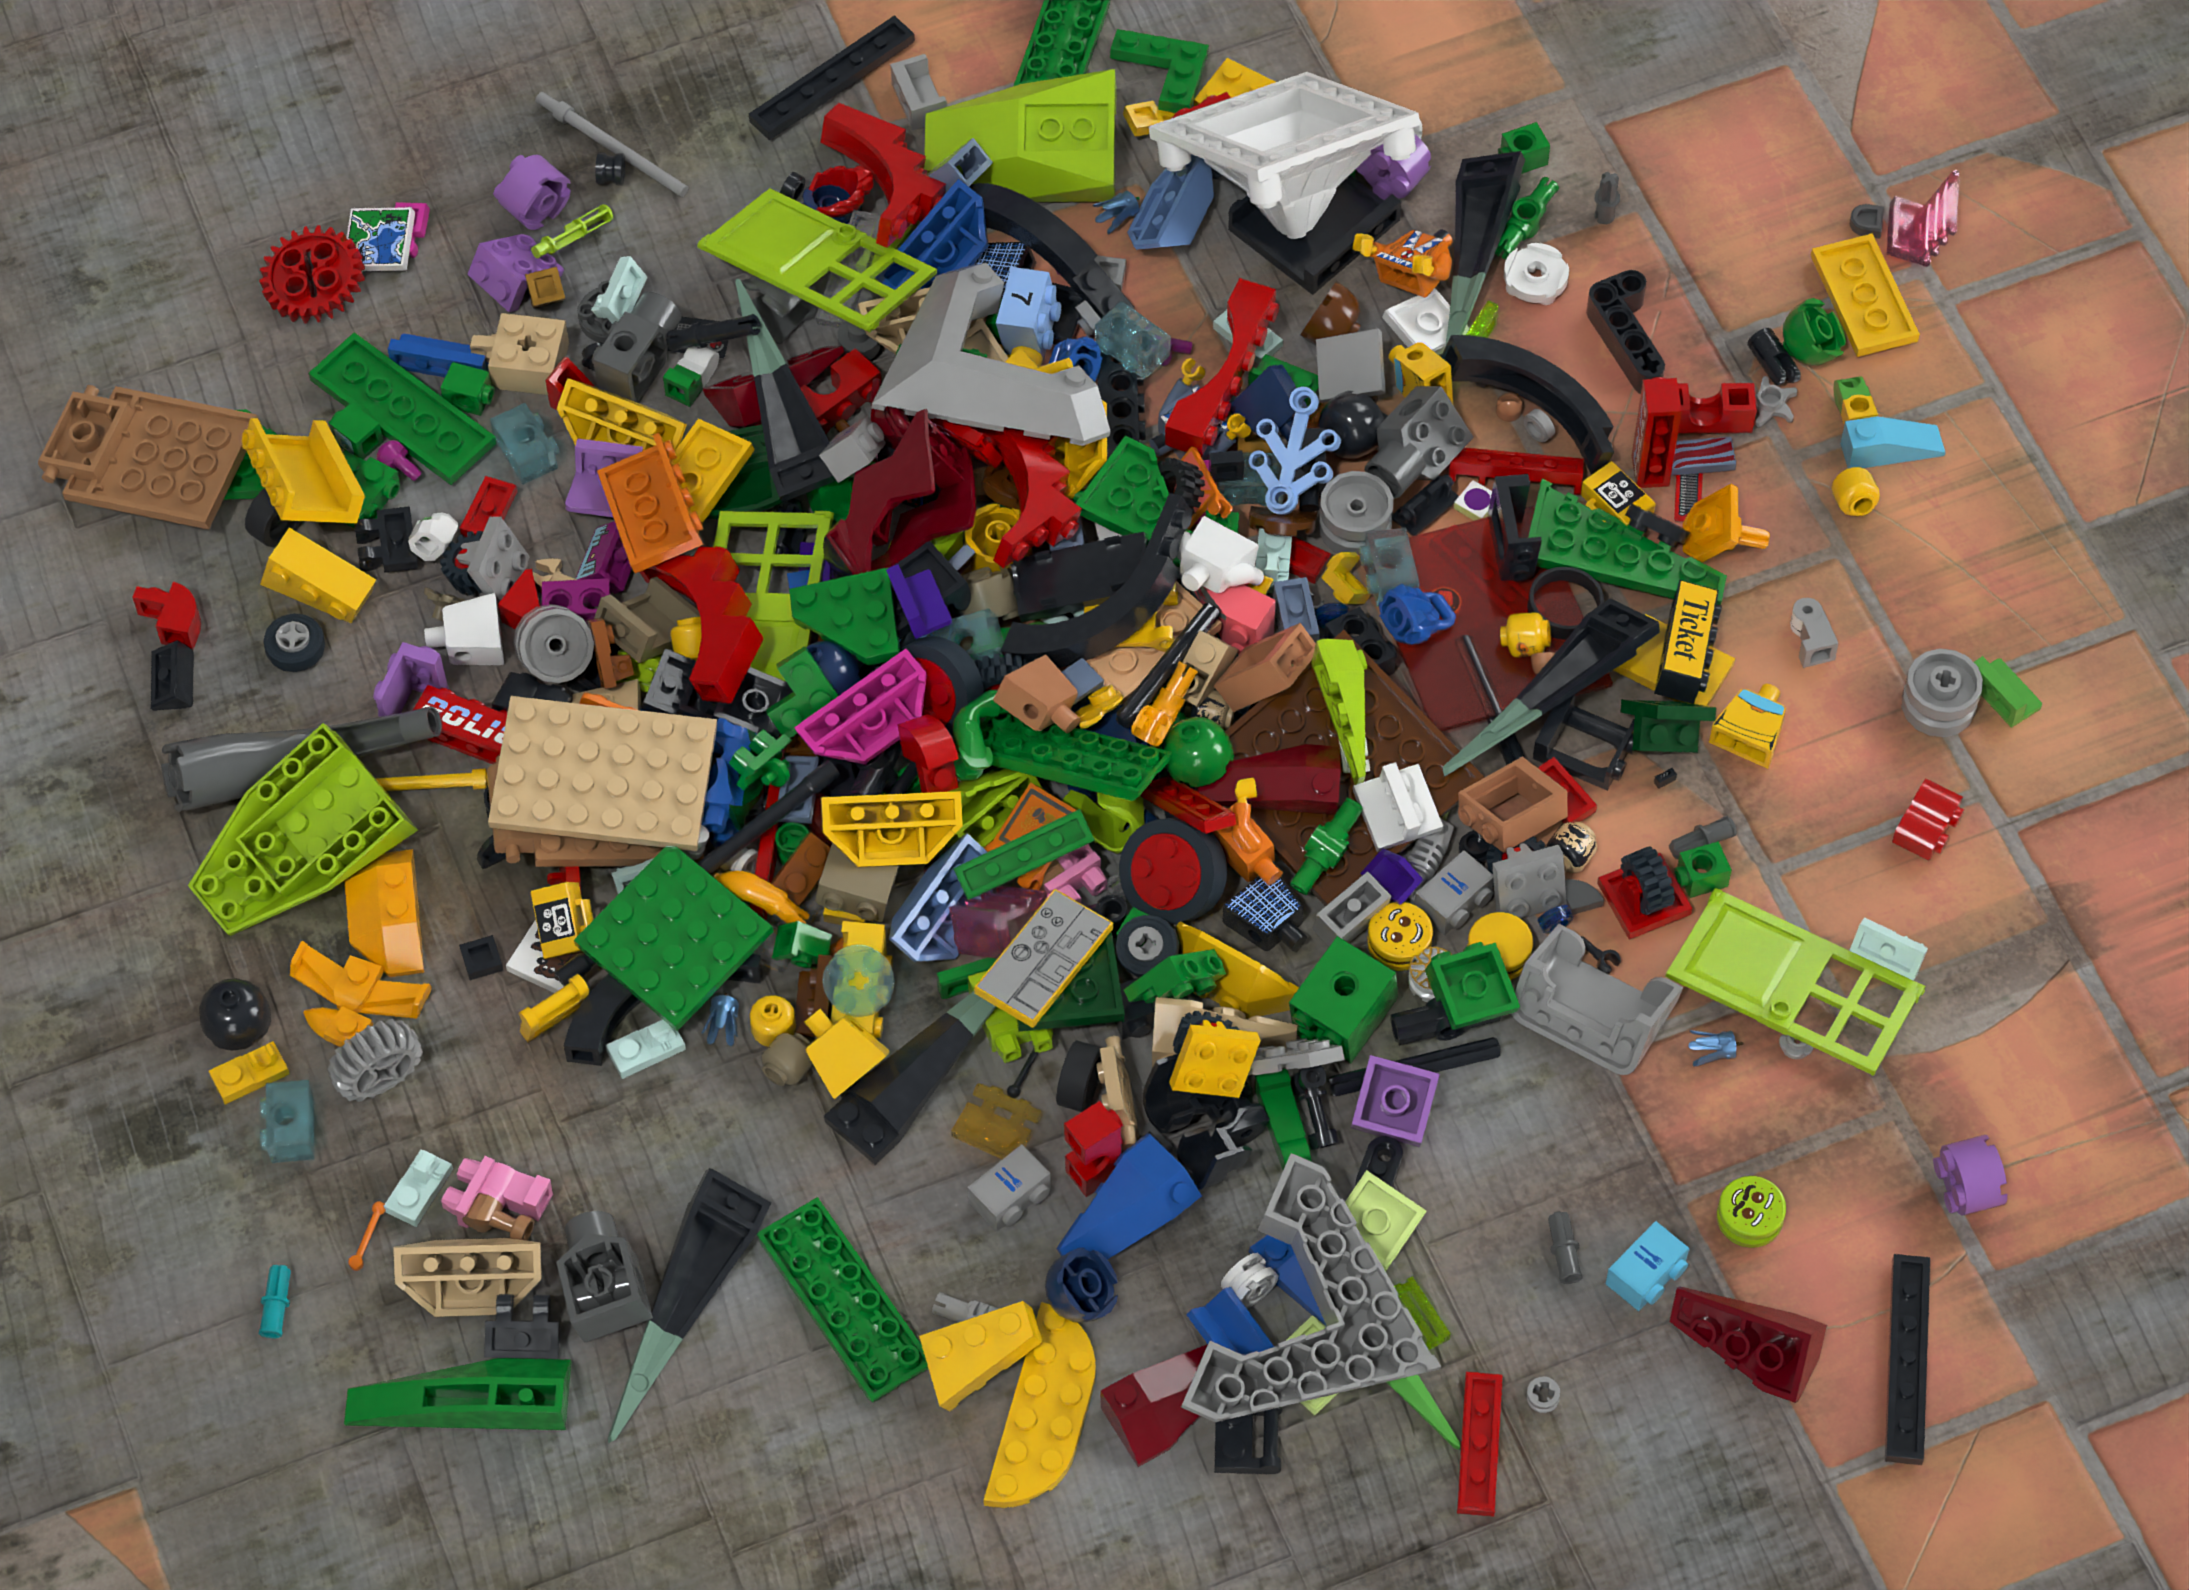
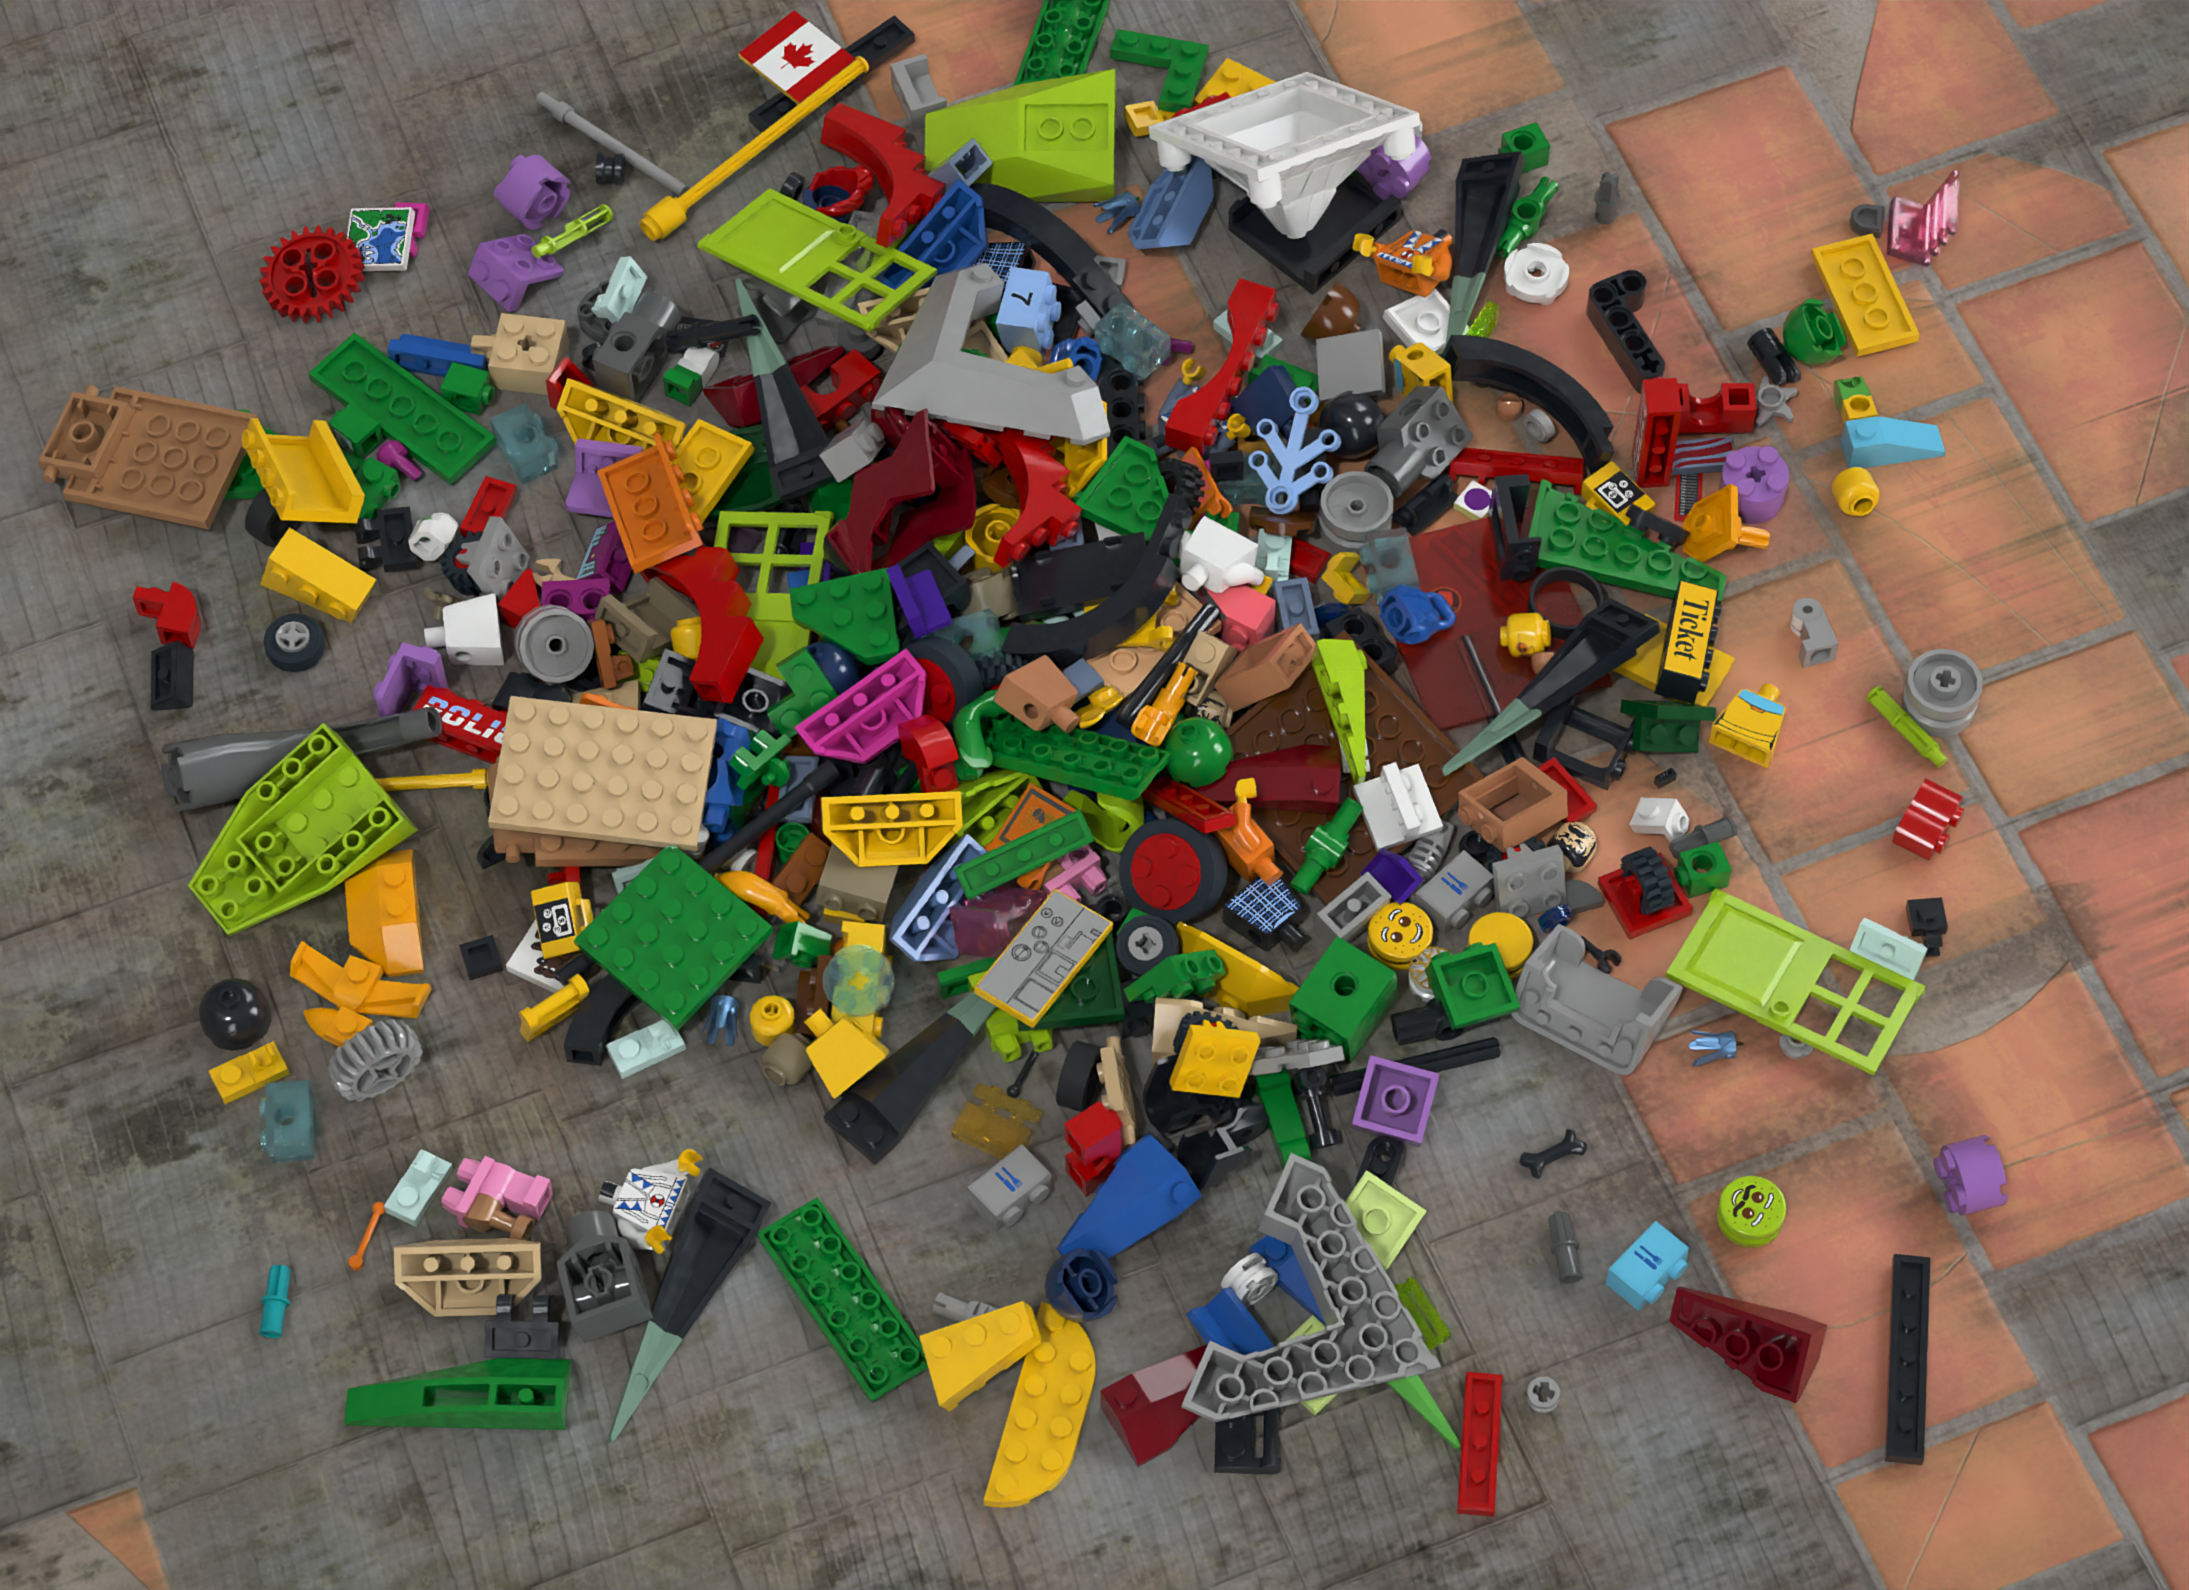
(545, 287): pearl gold panel -> none
(651, 1201): none -> torso
(740, 539): none -> tile
(800, 65): none -> flag
(1567, 1146): none -> black piece
(1660, 817): none -> white bracket
(1760, 480): none -> medium lavender brick
(1906, 726): none -> lime piece
(1927, 920): none -> black plate
(2006, 692): bright green panel -> none

